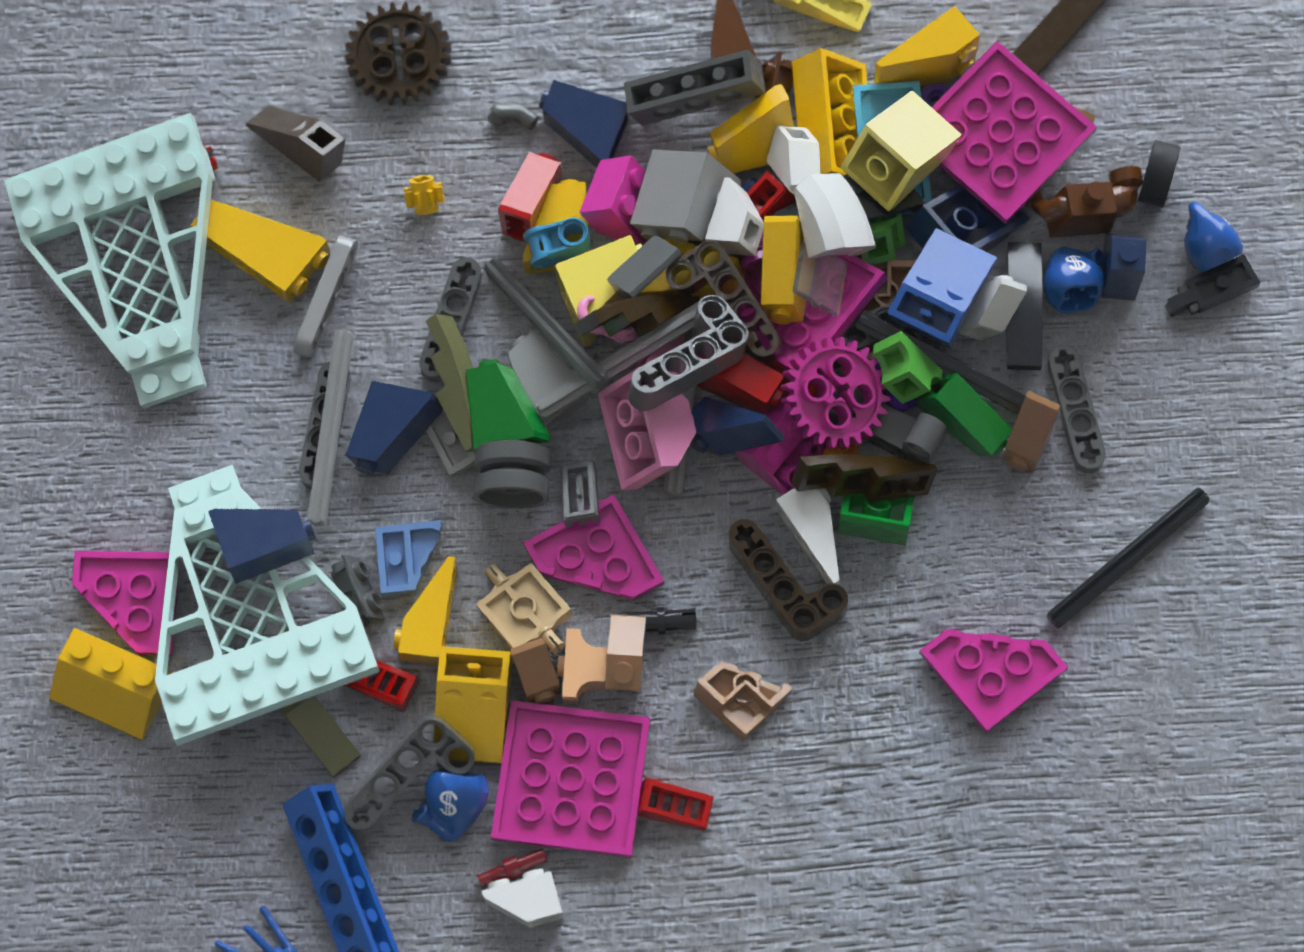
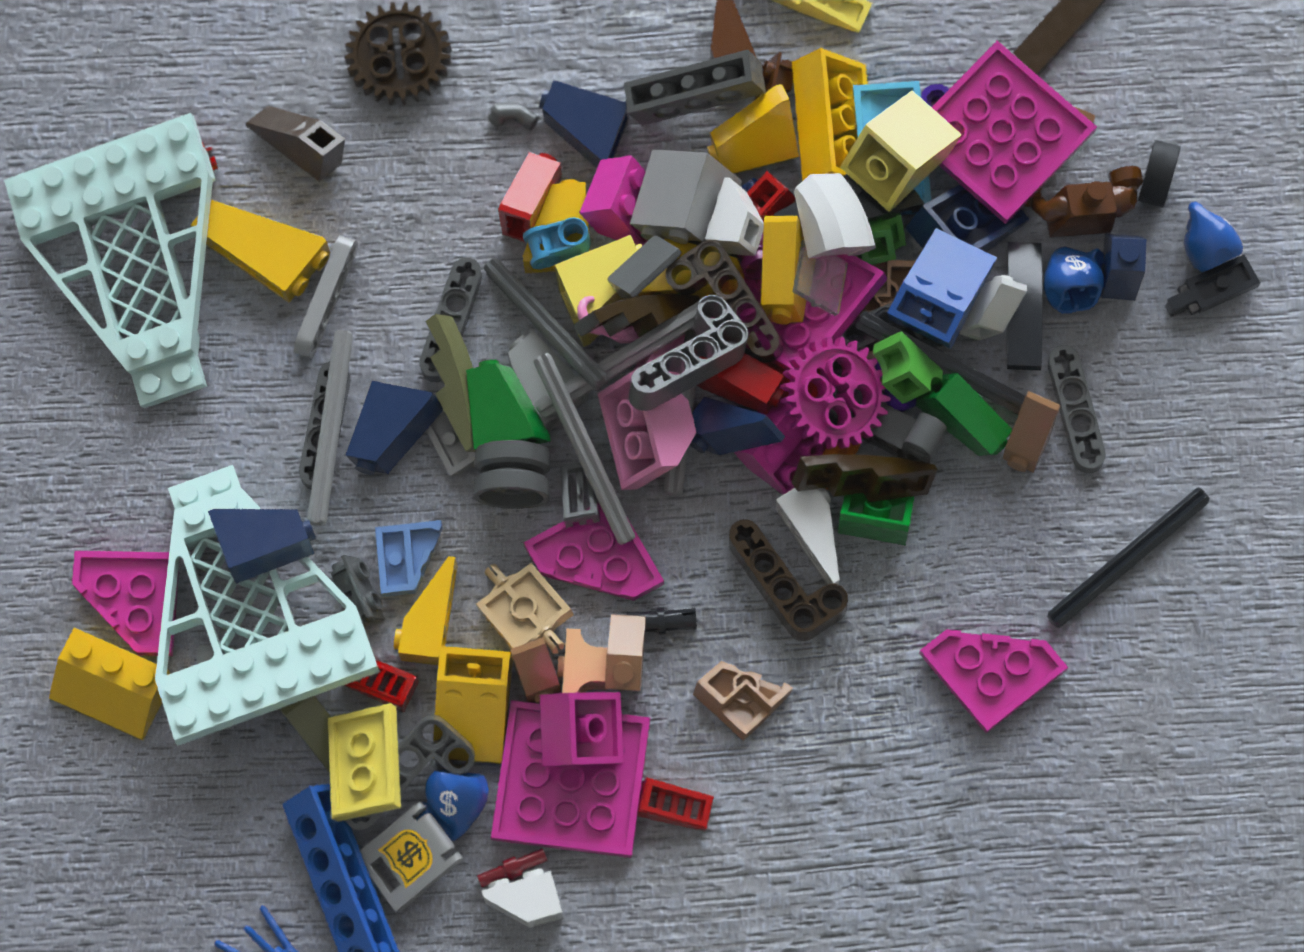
(364, 762): none -> light yellow tile
(413, 854): none -> light grey container
(424, 195): yellow gear -> none
(581, 728): none -> dark pink slope
(584, 448): none -> light grey axle
(793, 155): white slope -> none
(933, 54): yellow slope -> none

